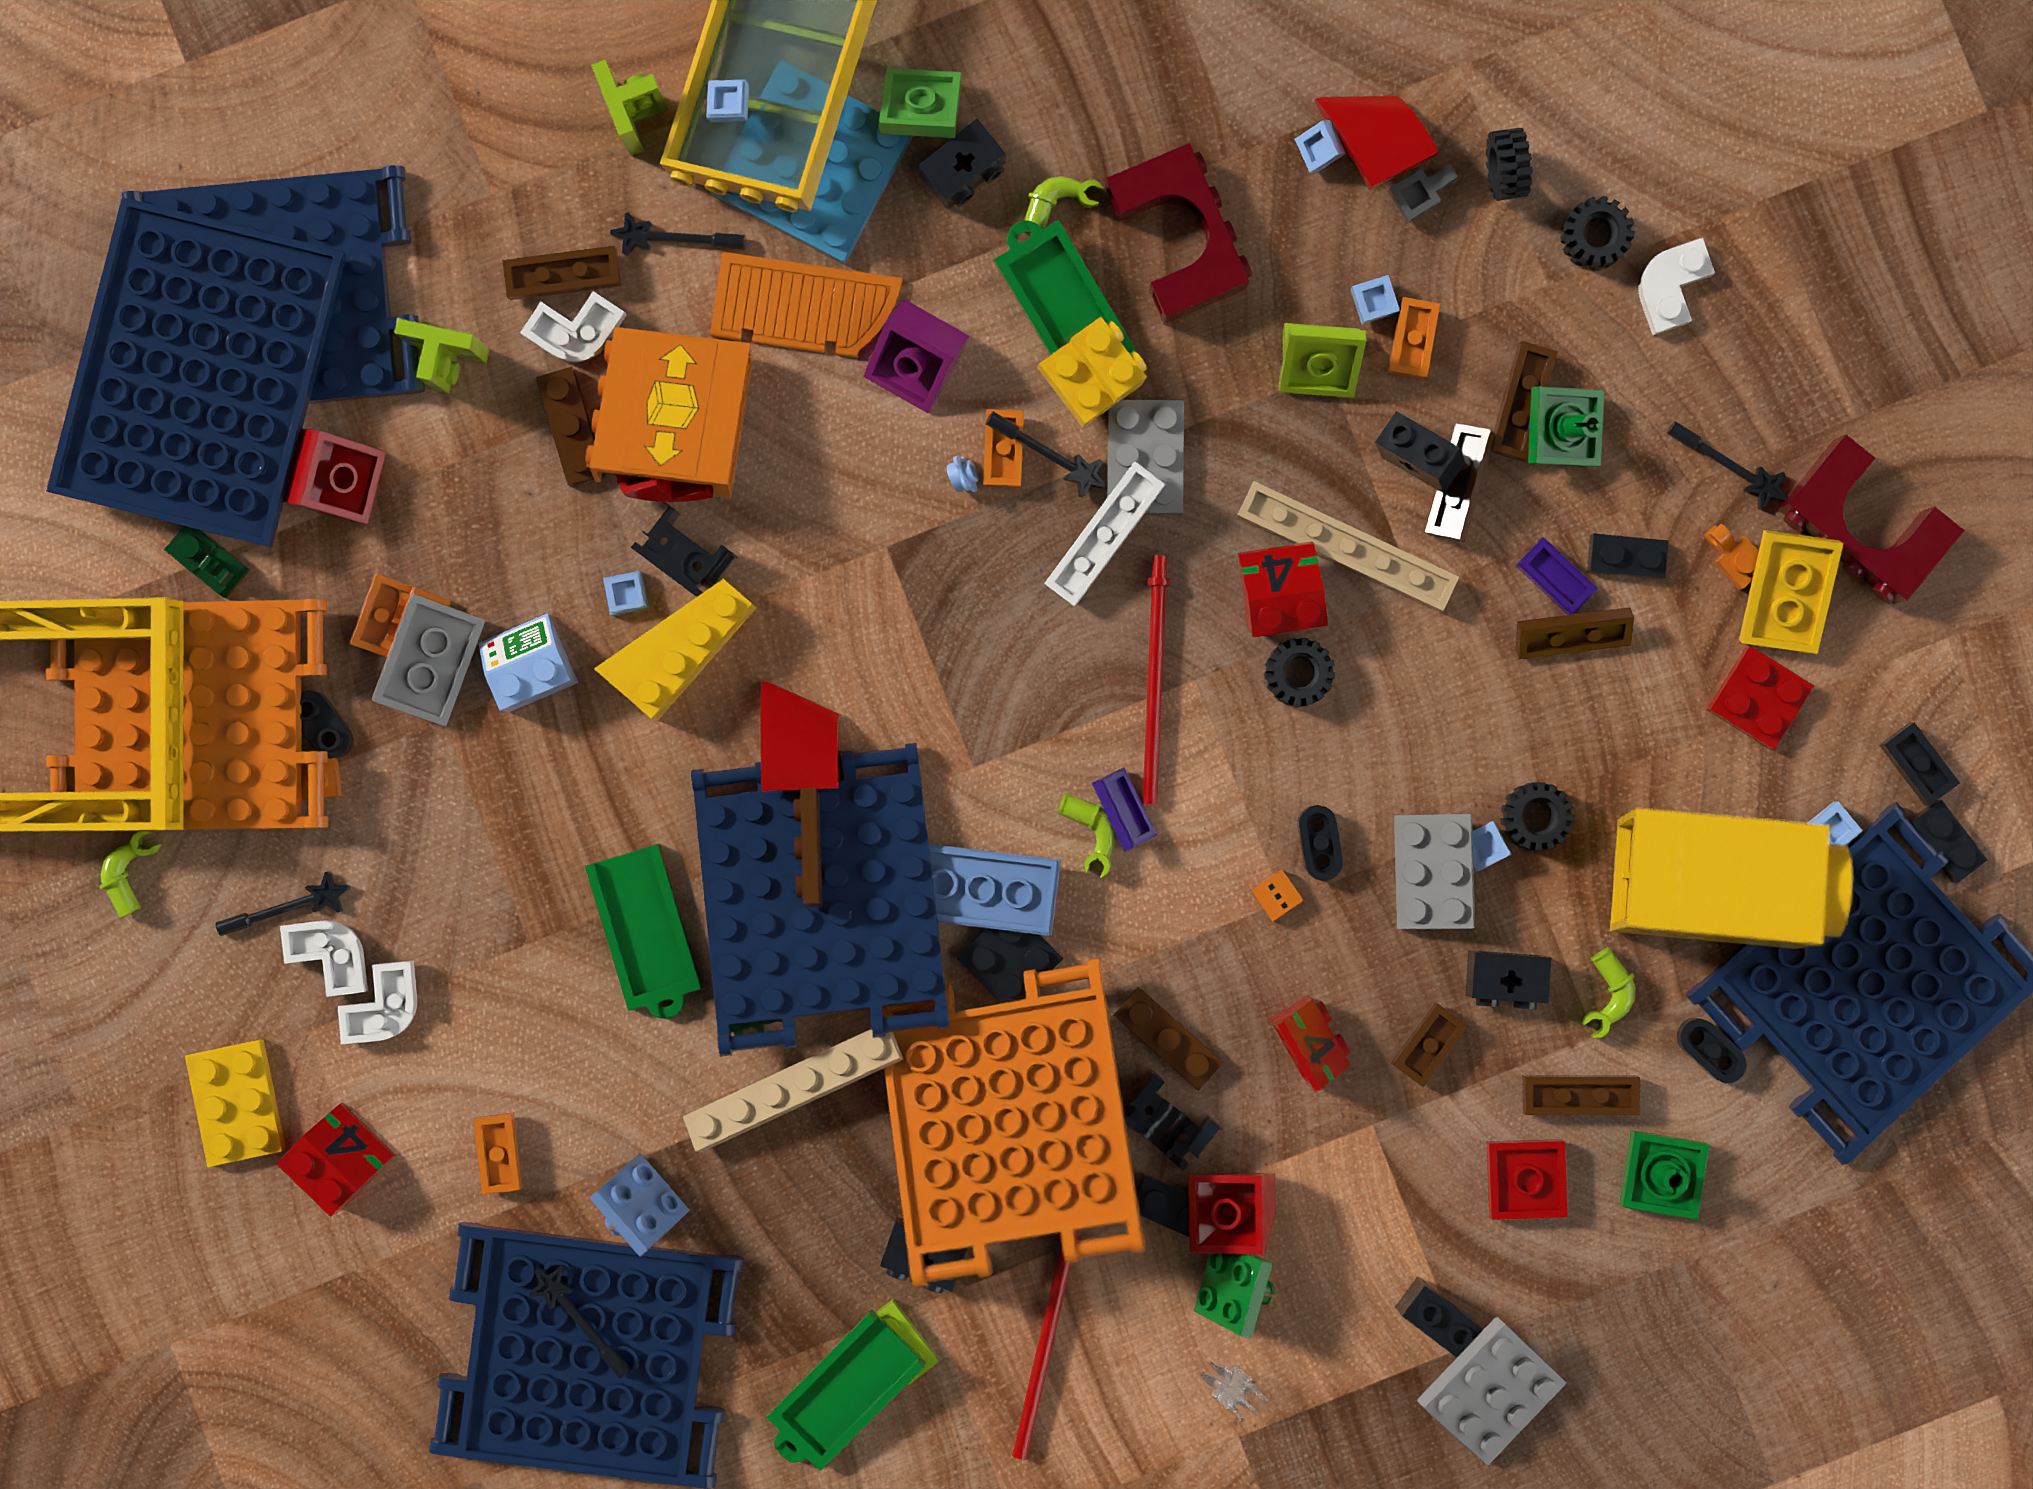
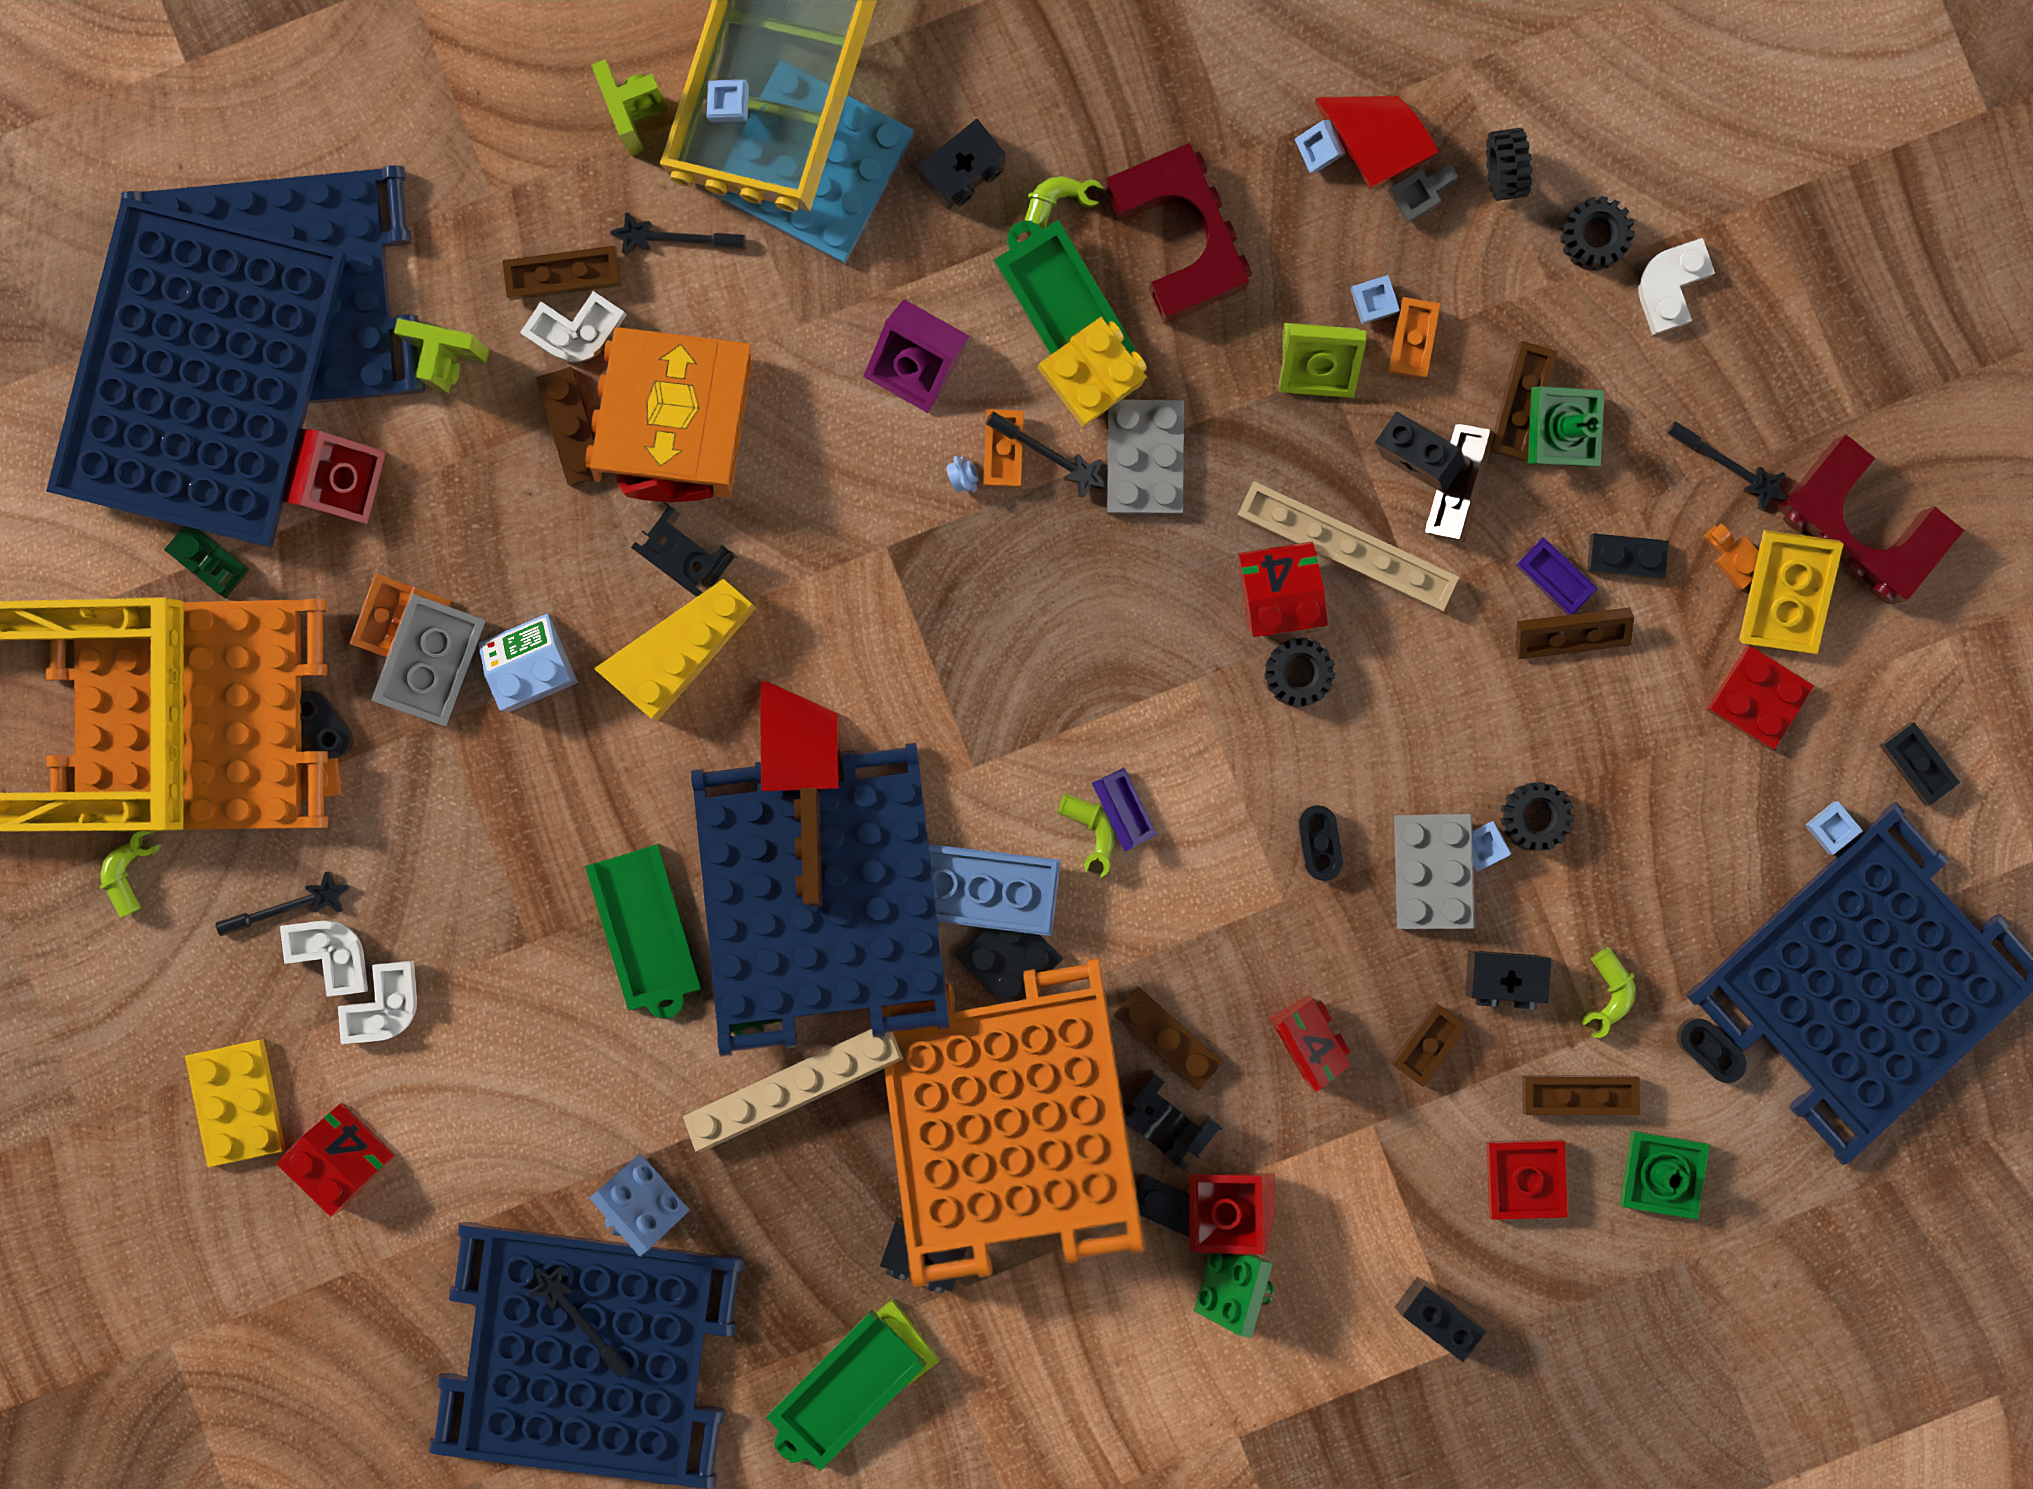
(498, 1153): orange plate -> none
(626, 593): light blue tile -> none
(801, 304): orange piece -> none
(920, 103): bright green plate -> none
(1042, 1354): red bar -> none
(1105, 533): white plate -> none
(1155, 677): red bar -> none
(1232, 1388): clear piece -> none
(1276, 895): orange tile -> none
(1491, 1391): light grey plate -> none
(1729, 879): yellow container -> none
(1946, 834): black plate -> none

